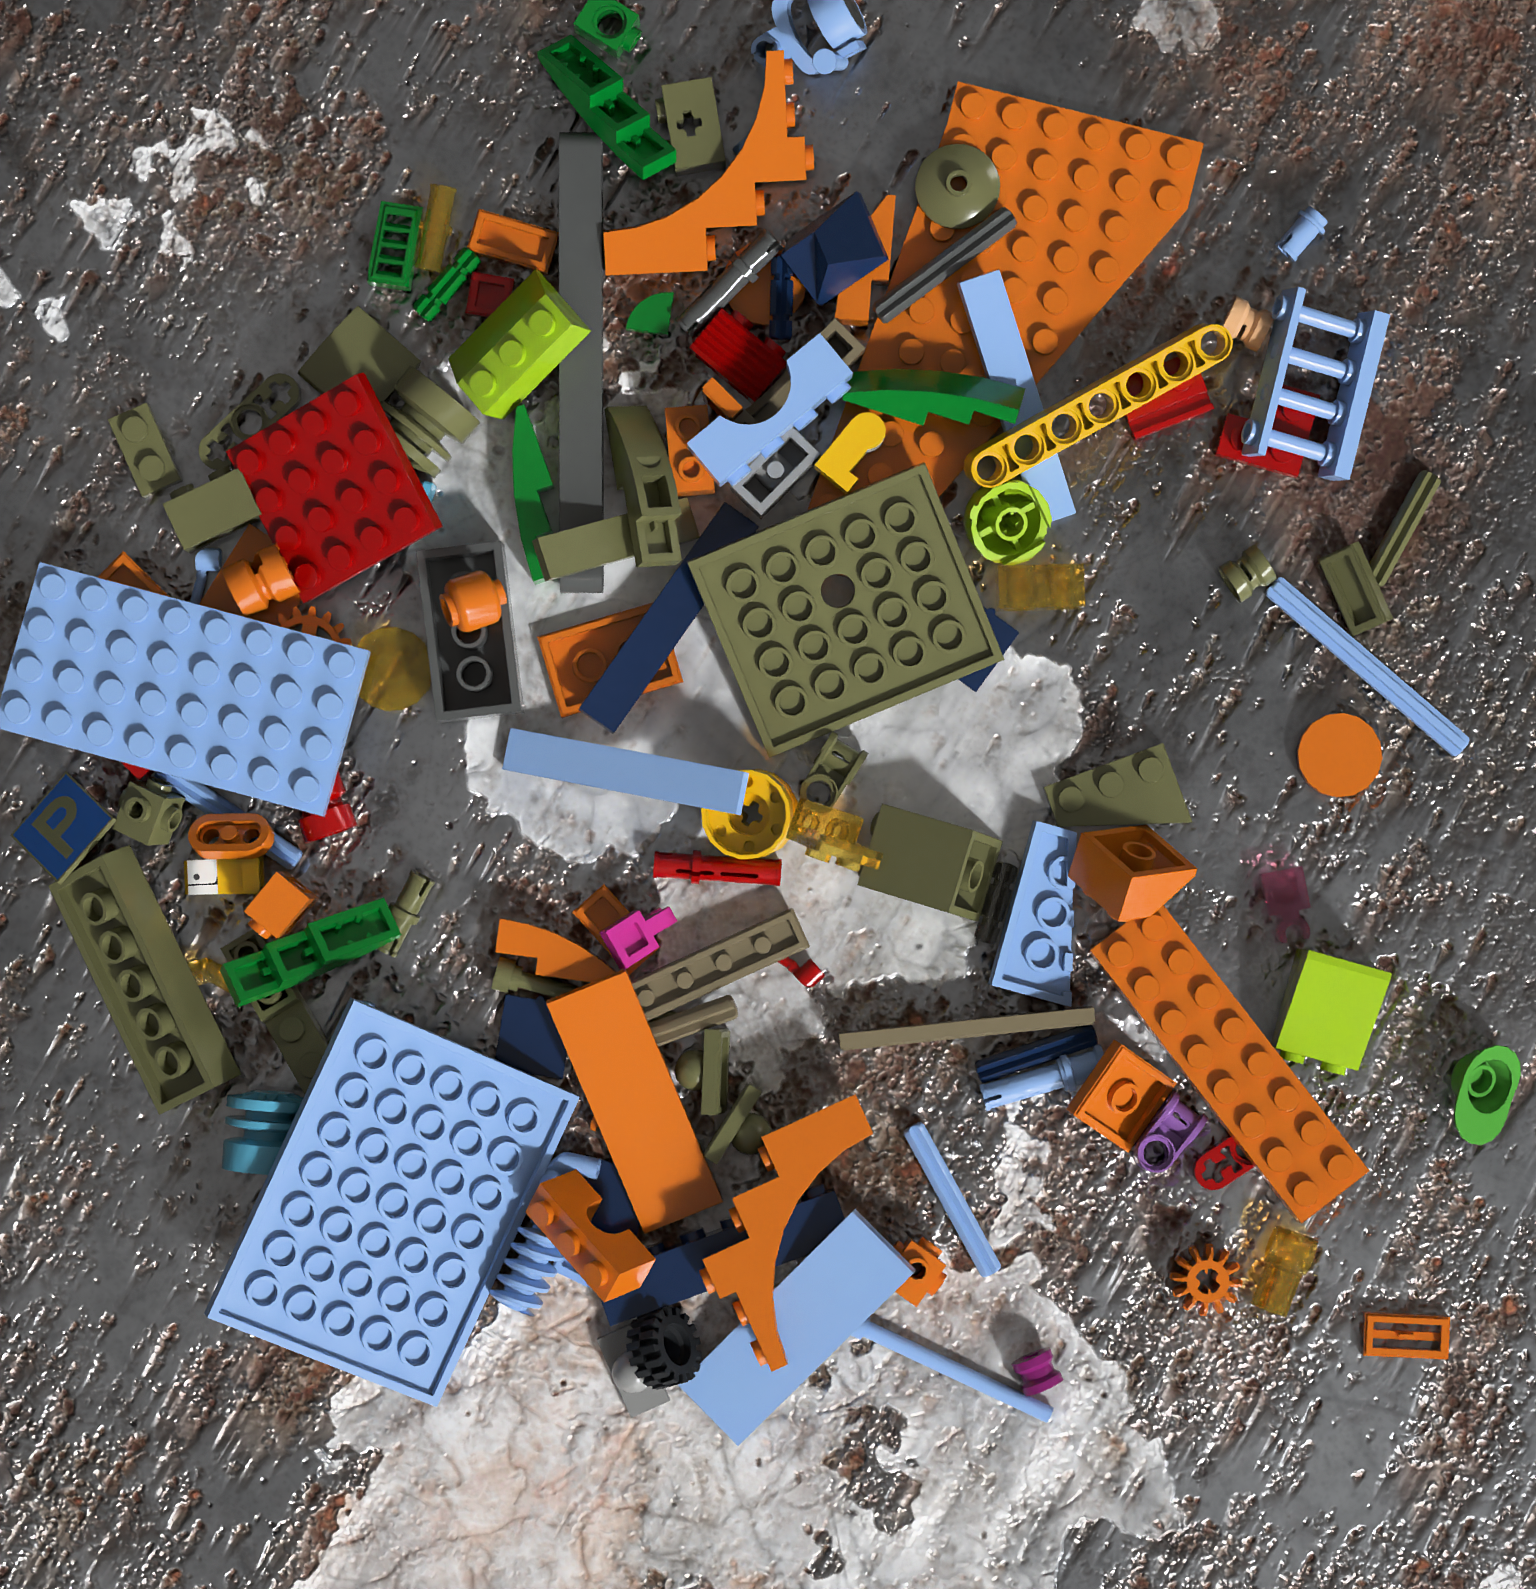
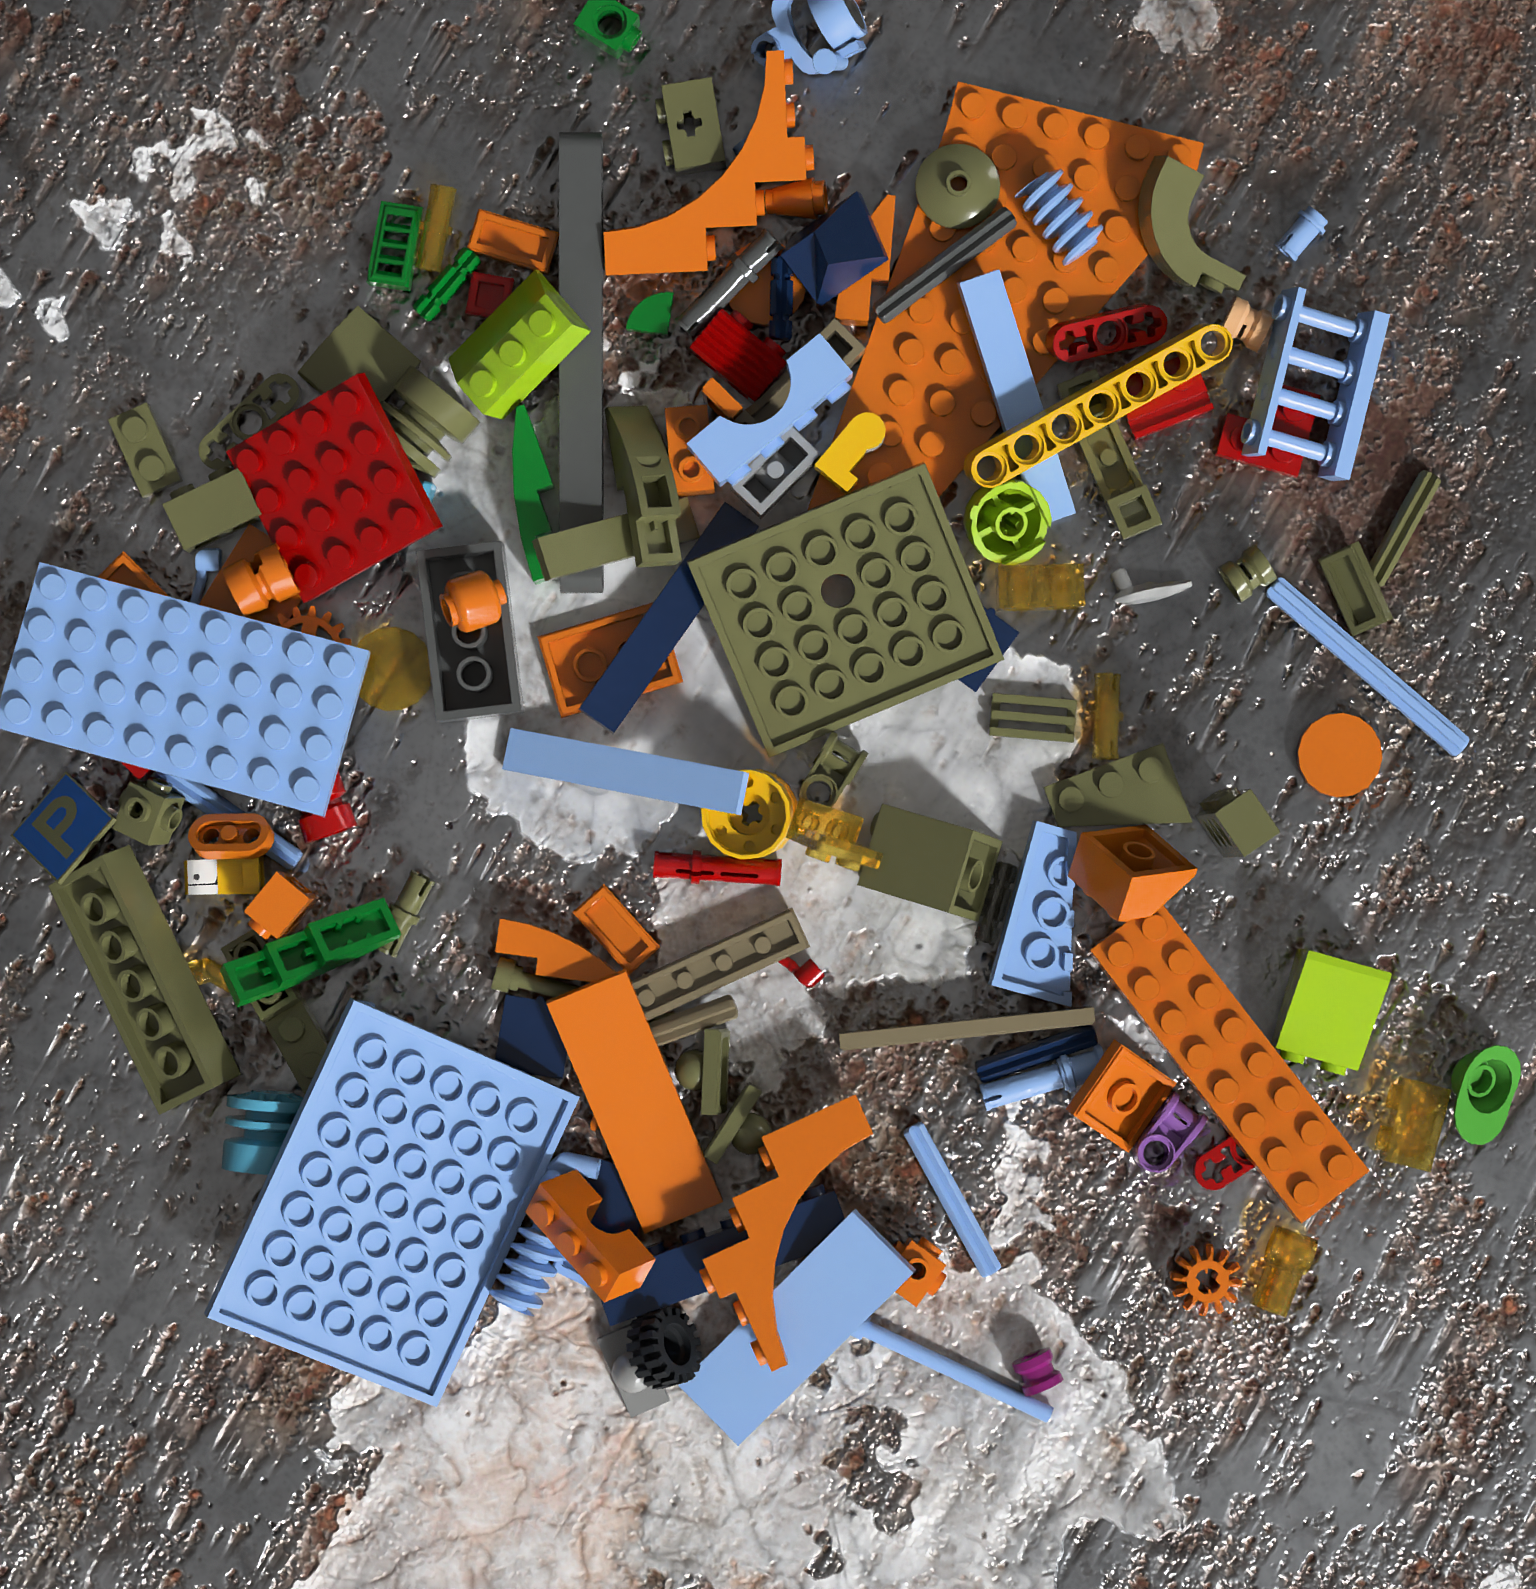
(610, 112): green slope -> none
(633, 935): dark pink plate -> none
(798, 199): none -> orange cone
(914, 393): green slope -> none
(1061, 215): none -> light blue piece
(1068, 720): none -> olive tile
(1106, 716): none -> clear yellow pin
(1113, 467): none -> olive slope
(1137, 337): none -> red beam
(1144, 592): none -> light grey bar
(1166, 231): none -> olive arch
(1236, 822): none -> olive brick
(1285, 895): clear pink plate -> none
(1369, 1333): orange tile -> none
(1413, 1123): none -> clear yellow bracket

